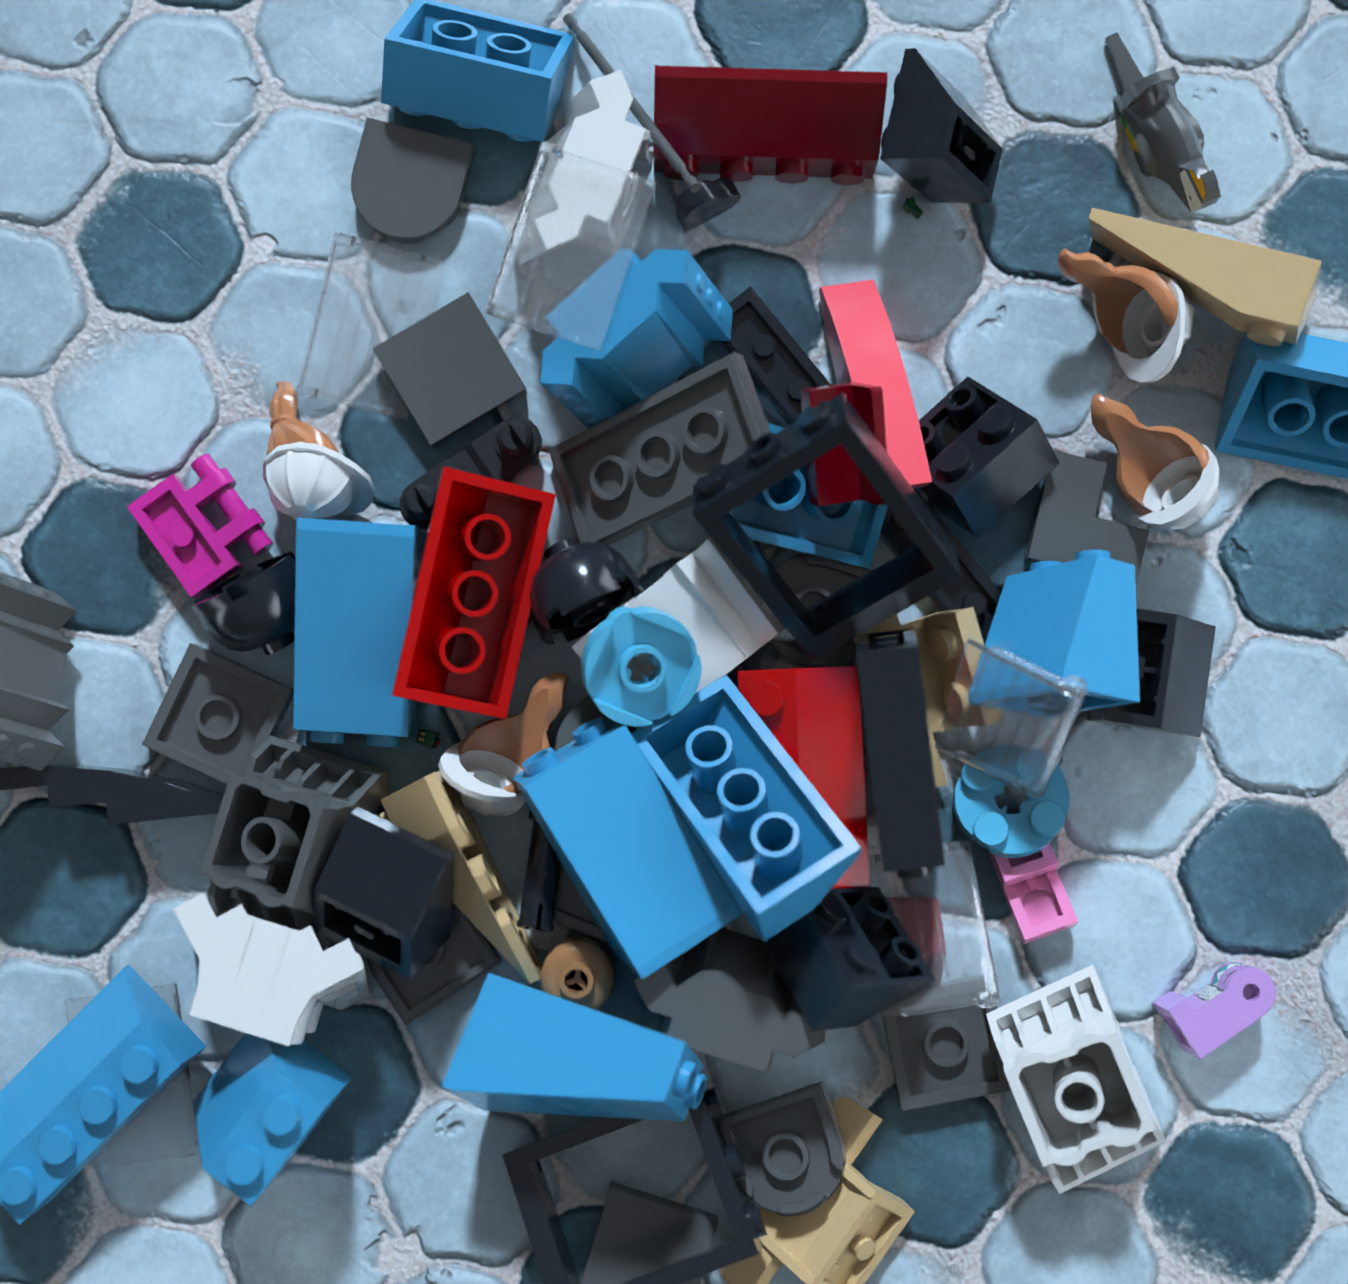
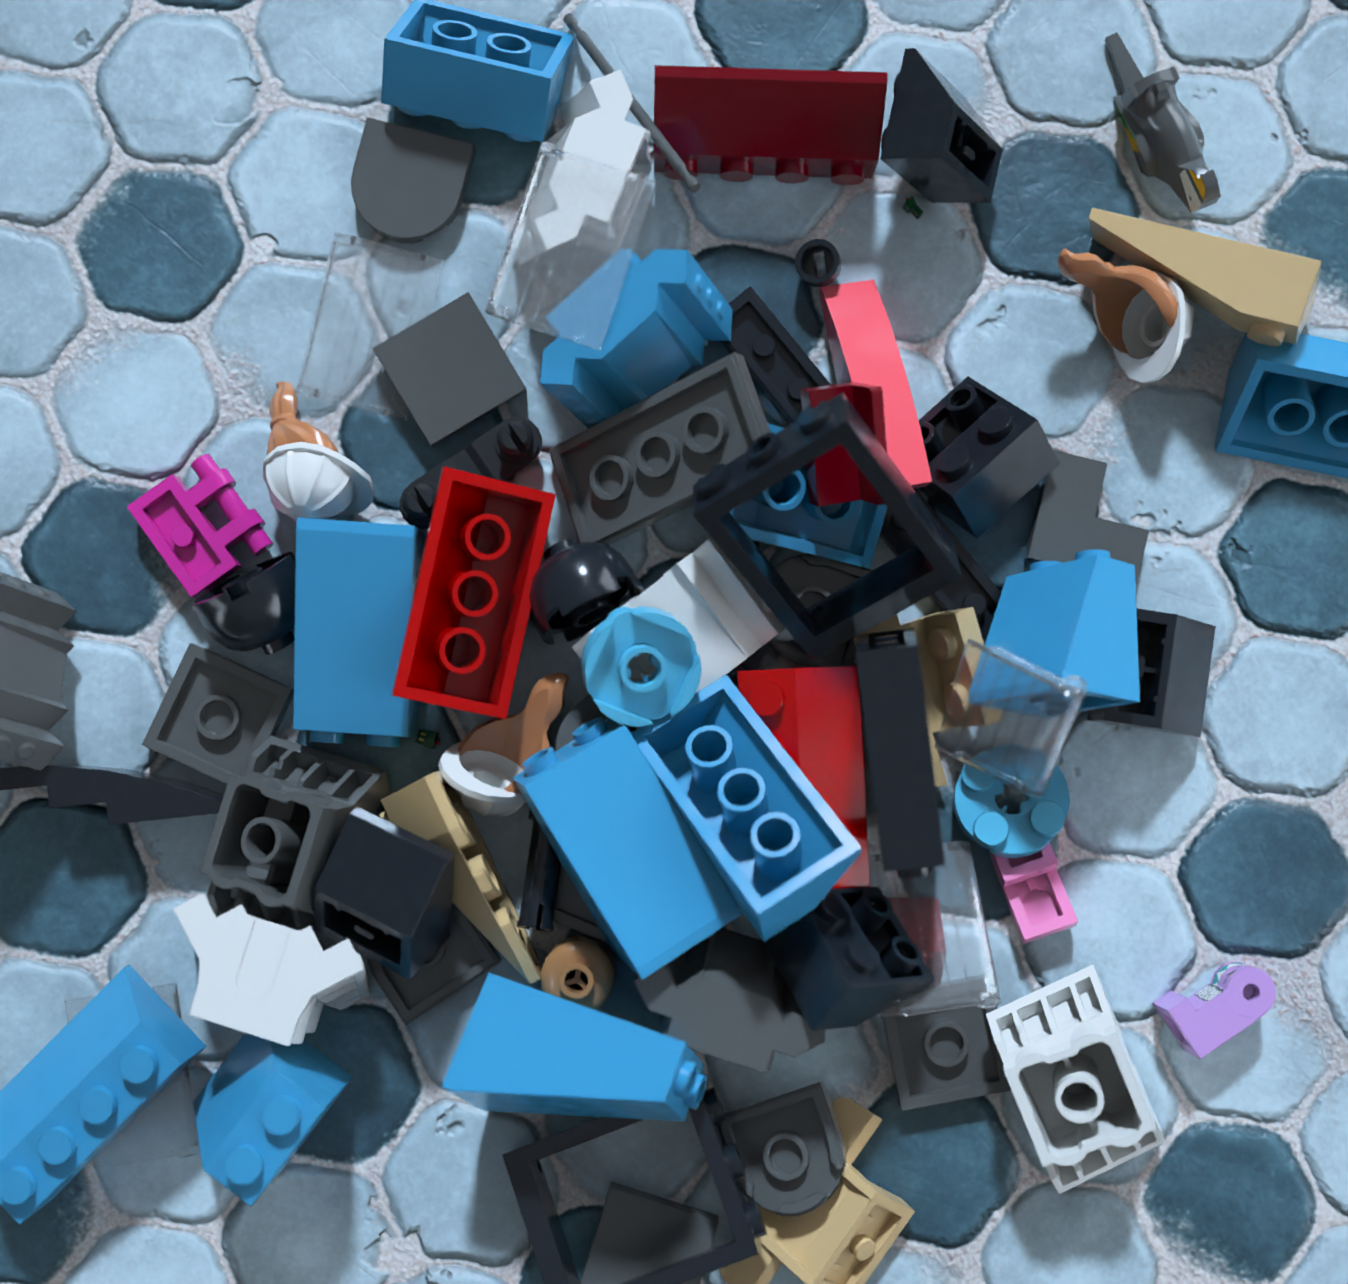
(707, 203): black tile -> none
(806, 263): none -> black hinge
(1160, 469): piece -> none

